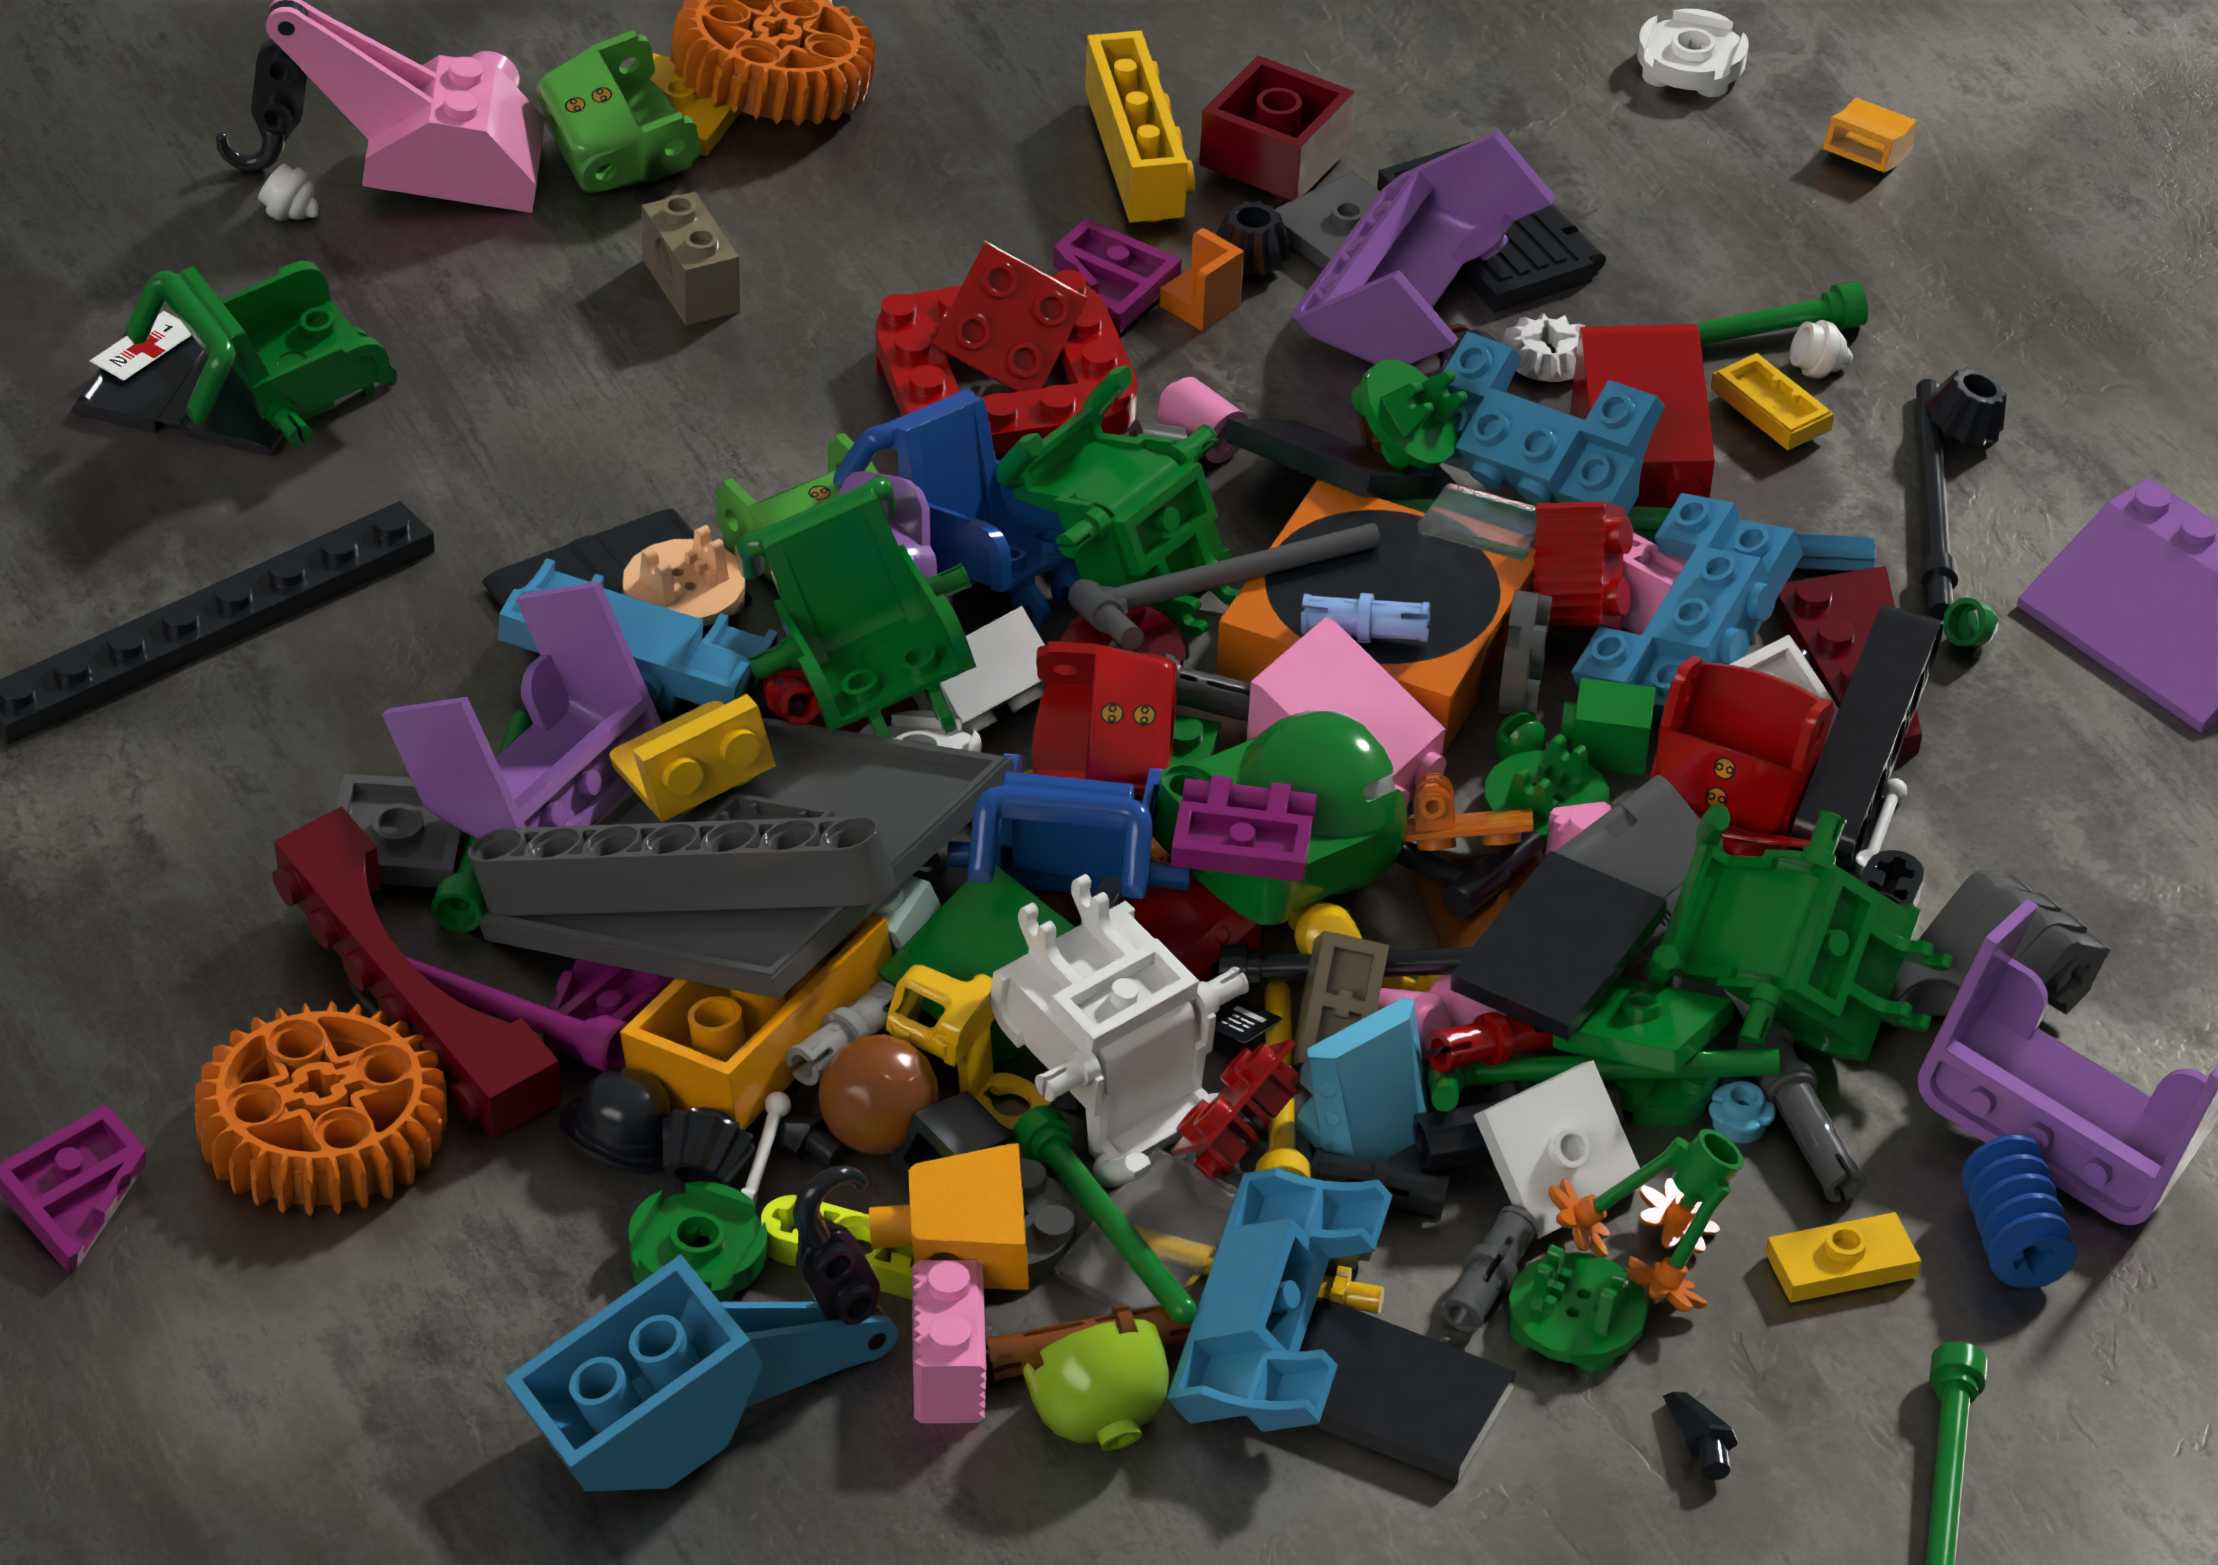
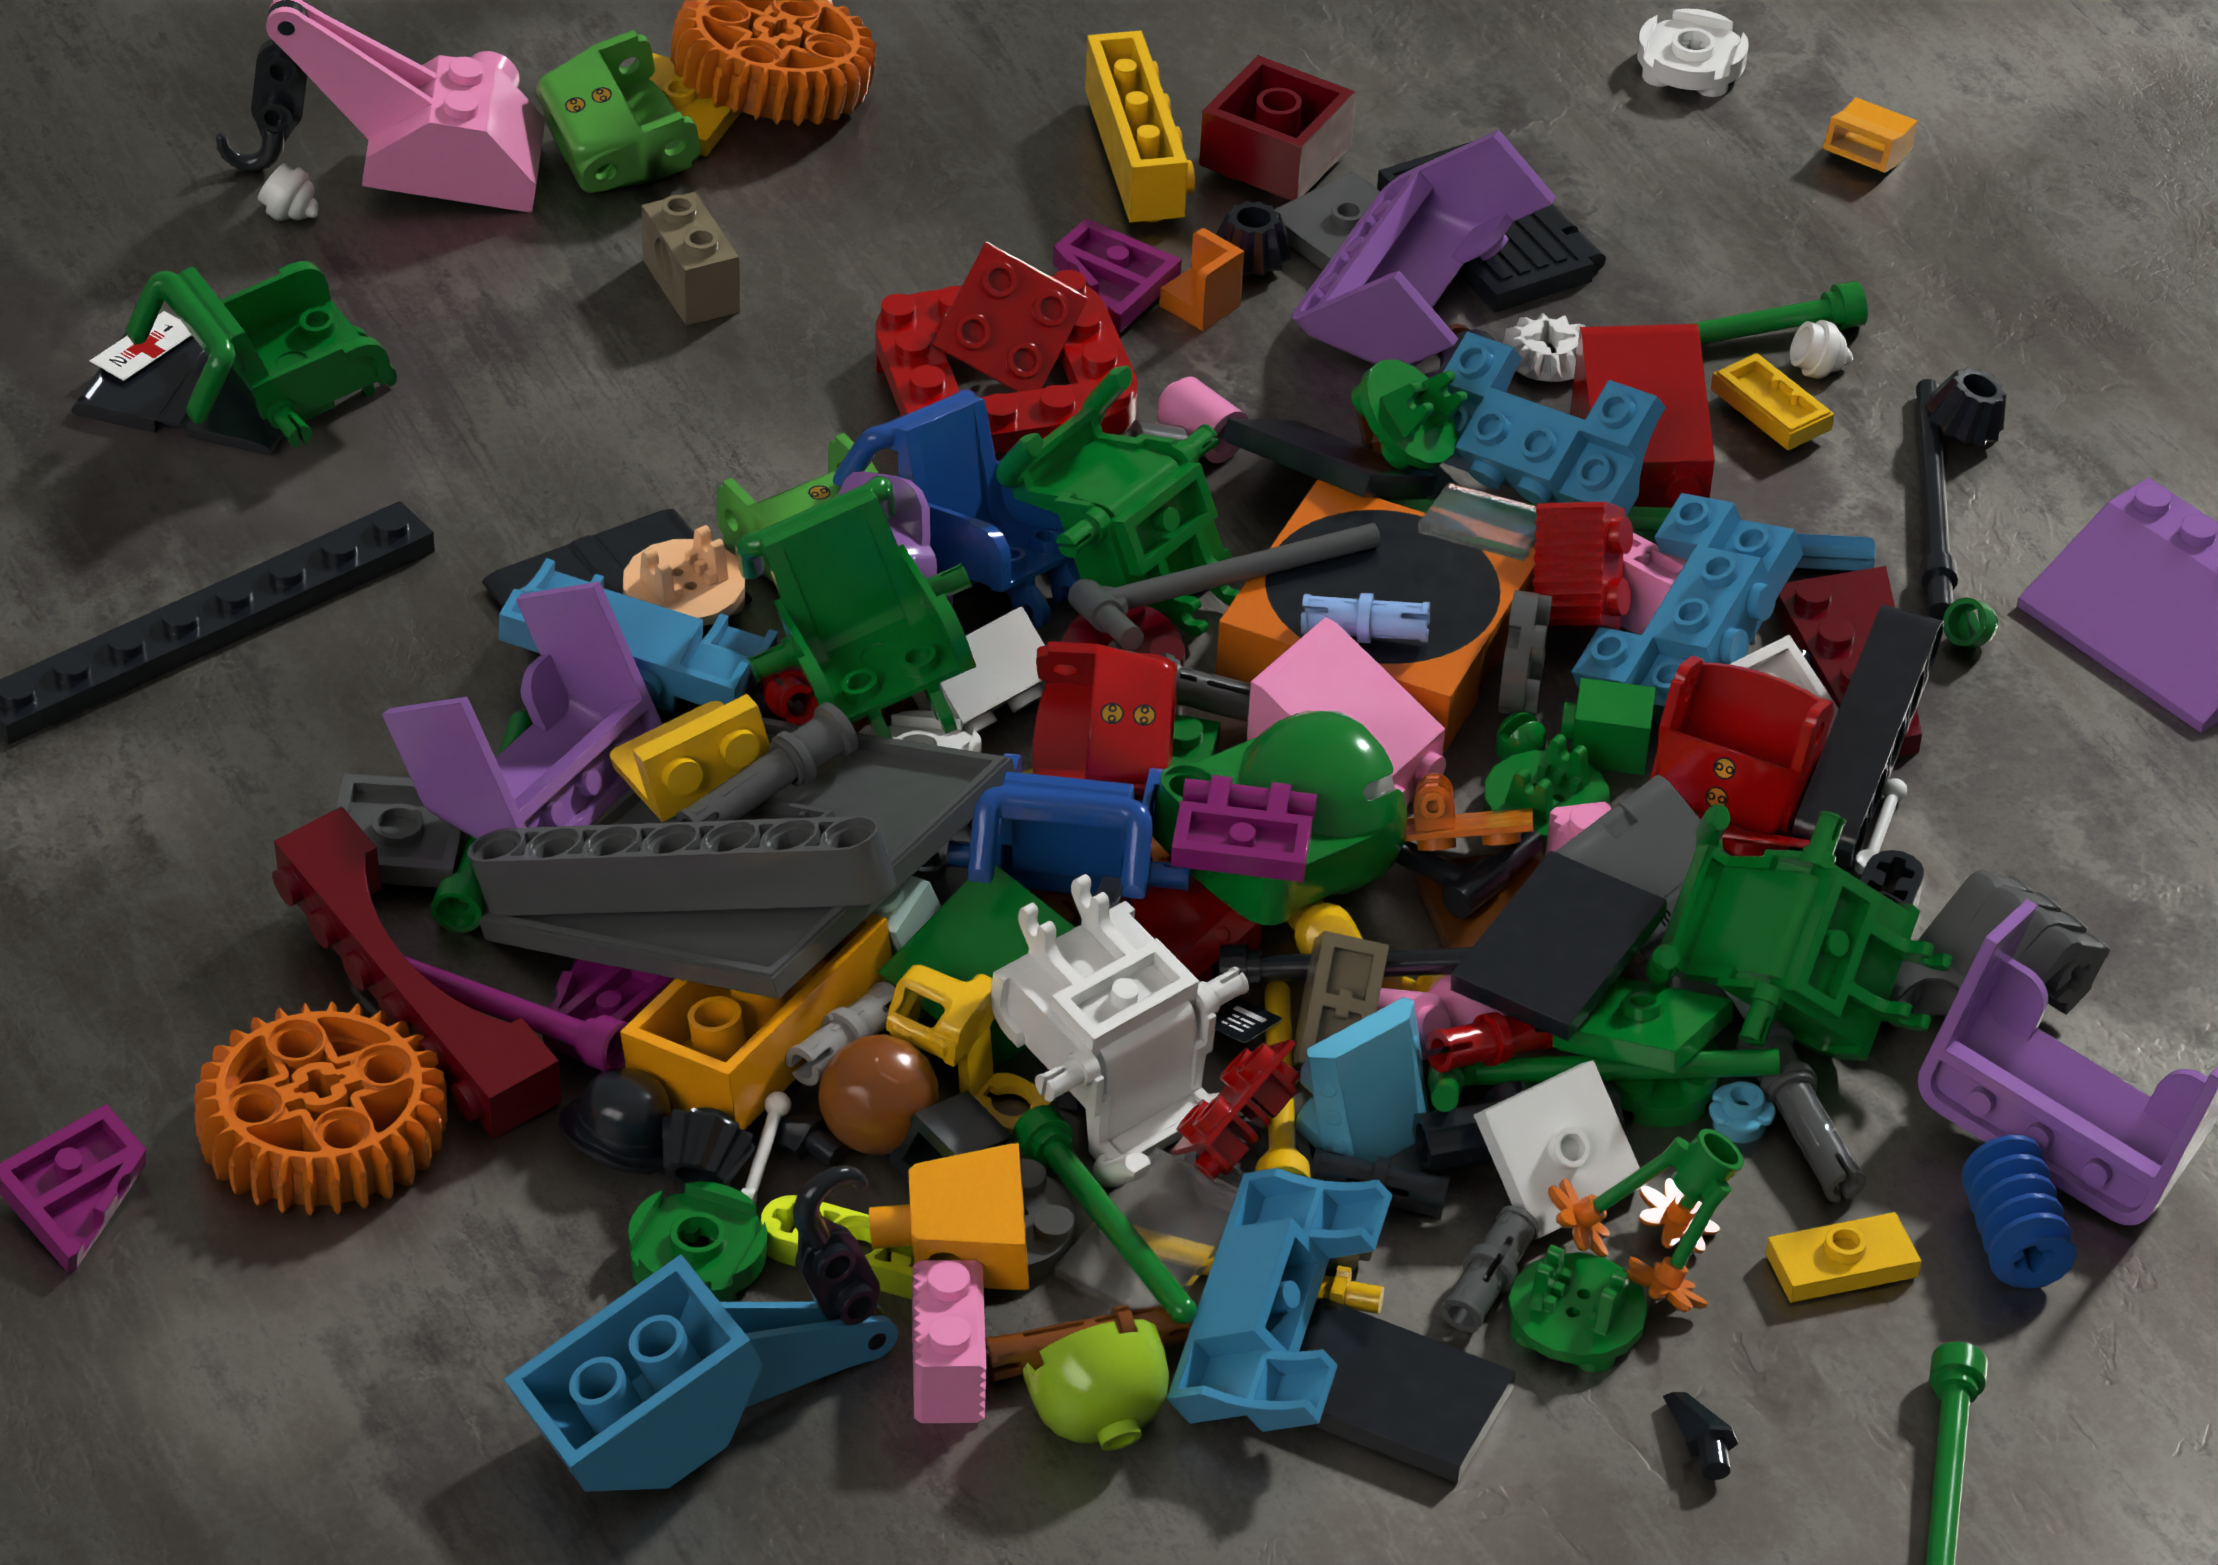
(790, 760): none -> dark grey pin

